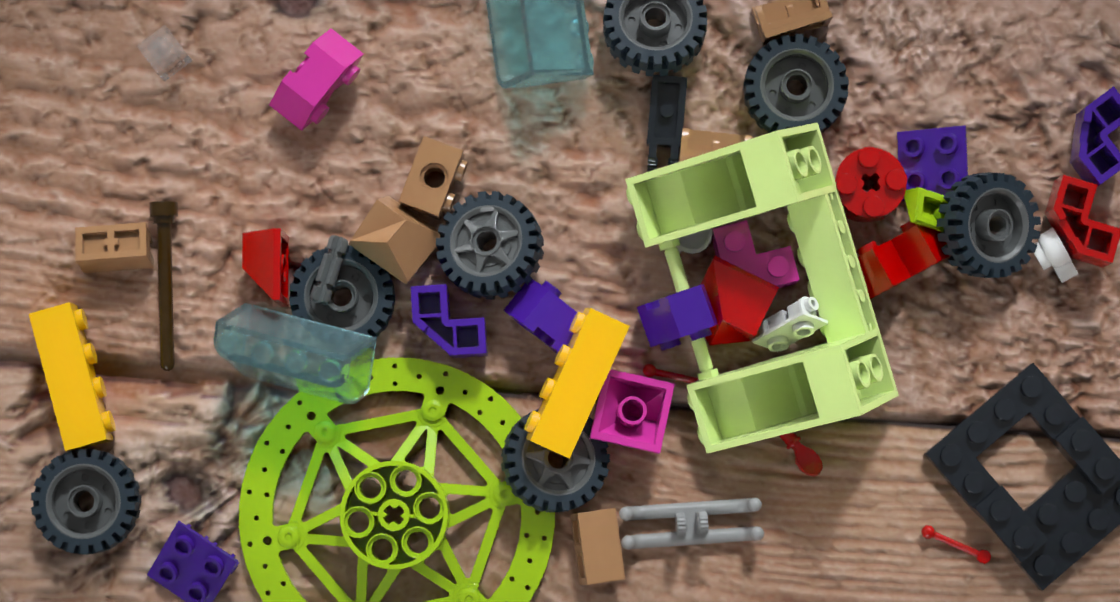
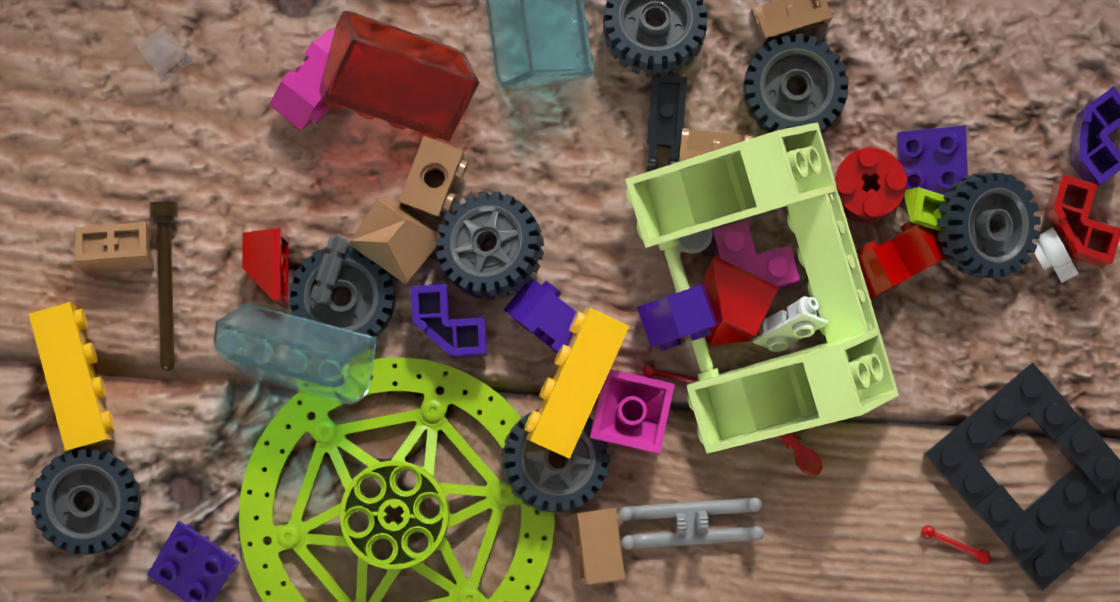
(397, 77): none -> clear red windscreen

